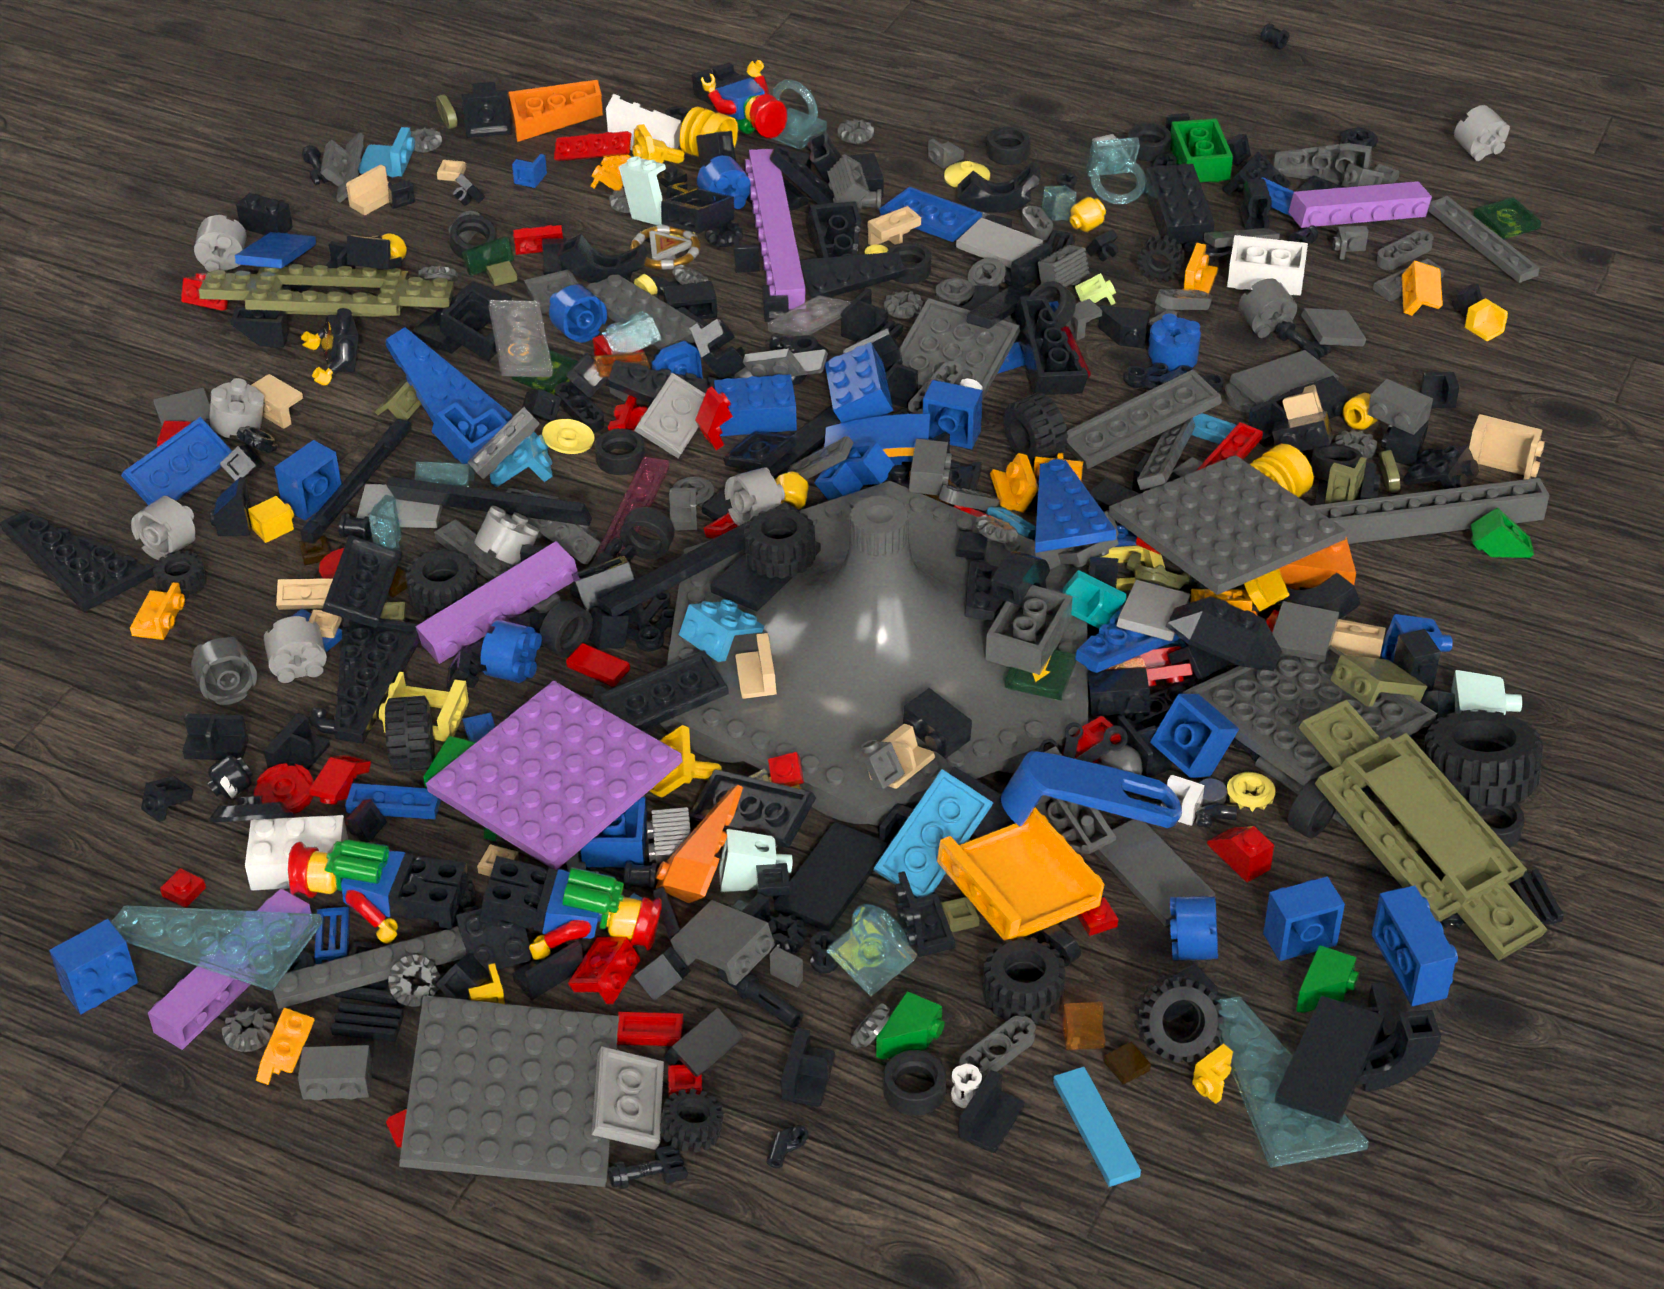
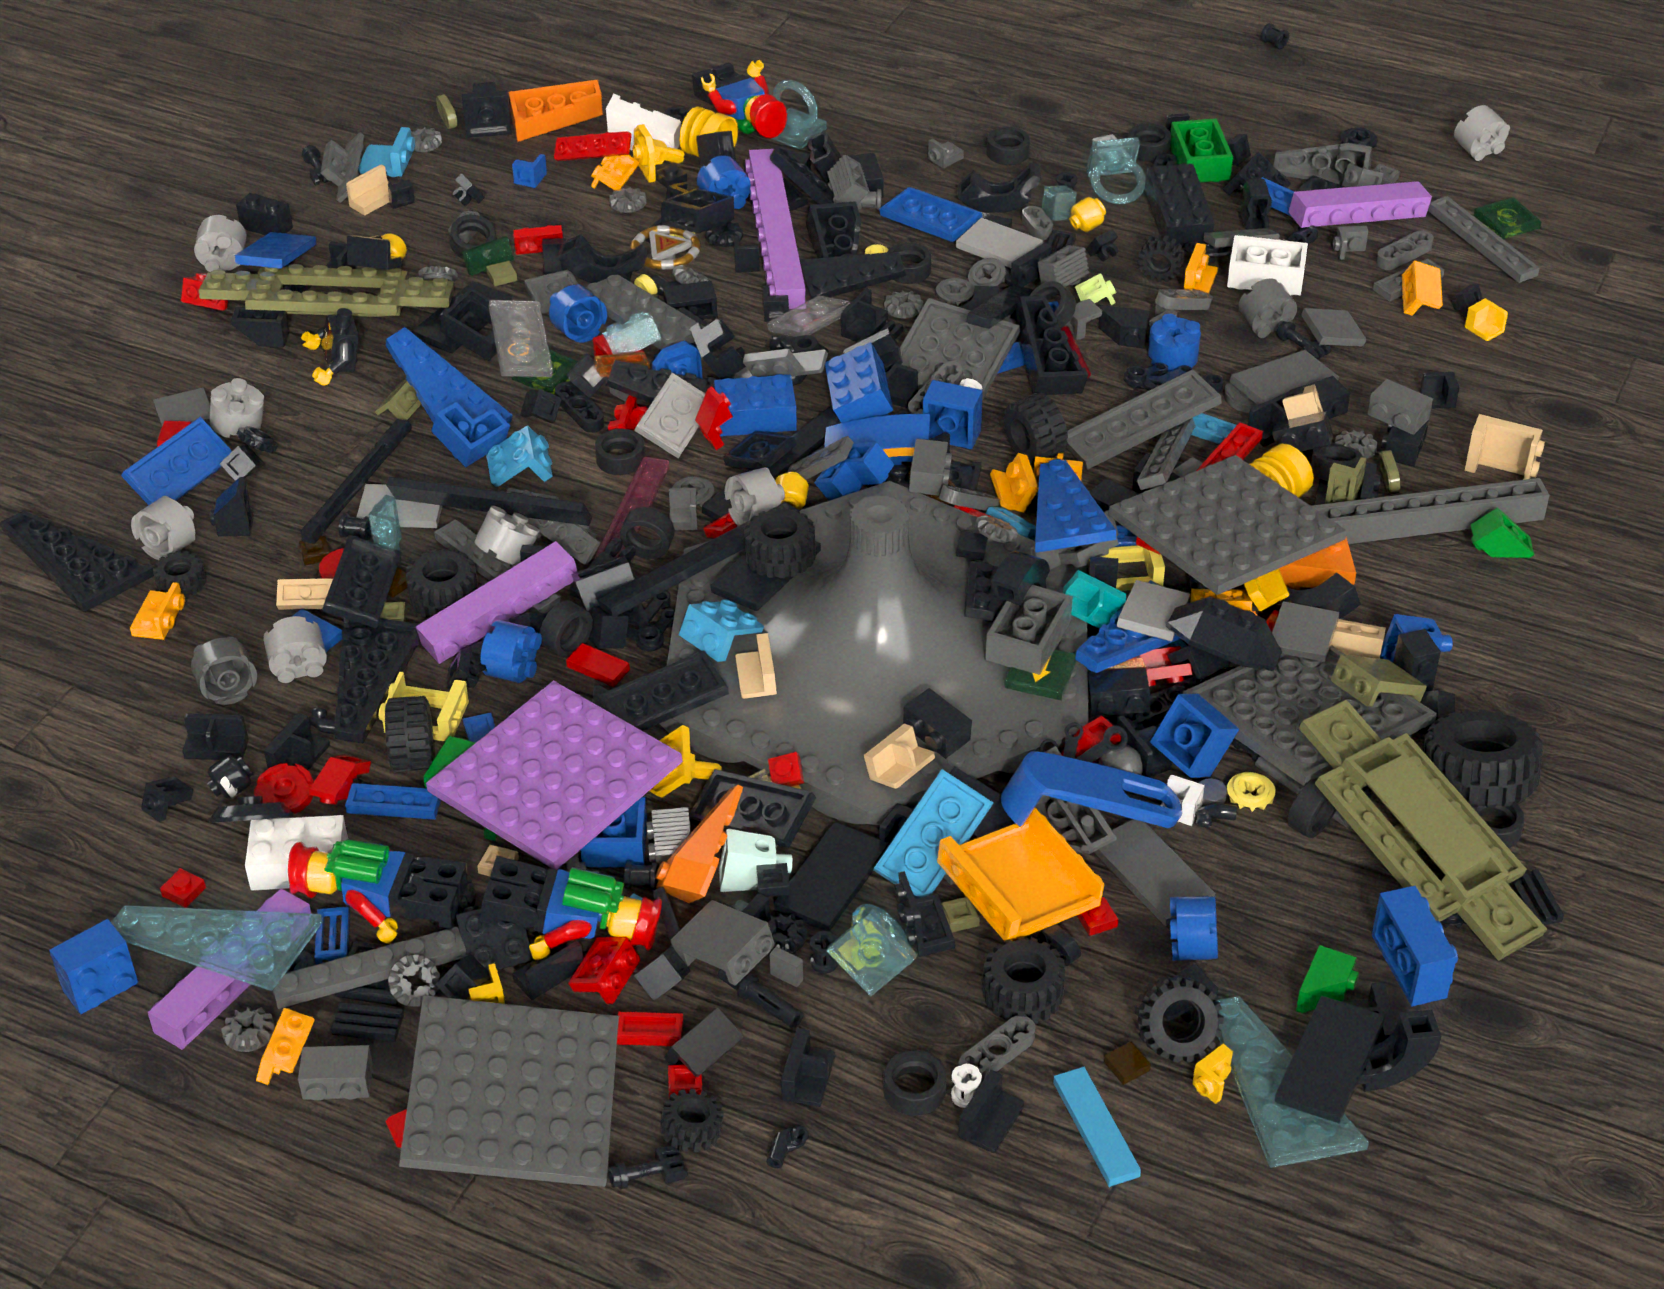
(271, 519): yellow brick -> none
(277, 399): tan panel -> none
(308, 479): blue brick -> none
(327, 622): tan tile -> none
(365, 821): black tile -> none
(445, 473): clear light blue bracket -> none
(450, 170): tan tile -> none
(503, 443): dark grey plate -> none
(568, 436): light yellow dish -> none
(628, 1098): light grey tile -> none
(642, 188): light aqua panel -> none
(861, 131): dark grey gear -> none
(870, 1026): dark grey gear -> none
(880, 761): dark grey bracket -> none
(892, 226): tan panel -> none
(910, 1027): green slope -> none
(957, 172): light yellow dish -> none
(1083, 1025): clear orange panel -> none
(1156, 575): olive helmet -> none
(1244, 851): red slope -> none
(1303, 918): blue brick -> none
(1356, 412): yellow head -> none
(1451, 466): black bracket -> none
(1482, 692): light aqua torso -> none

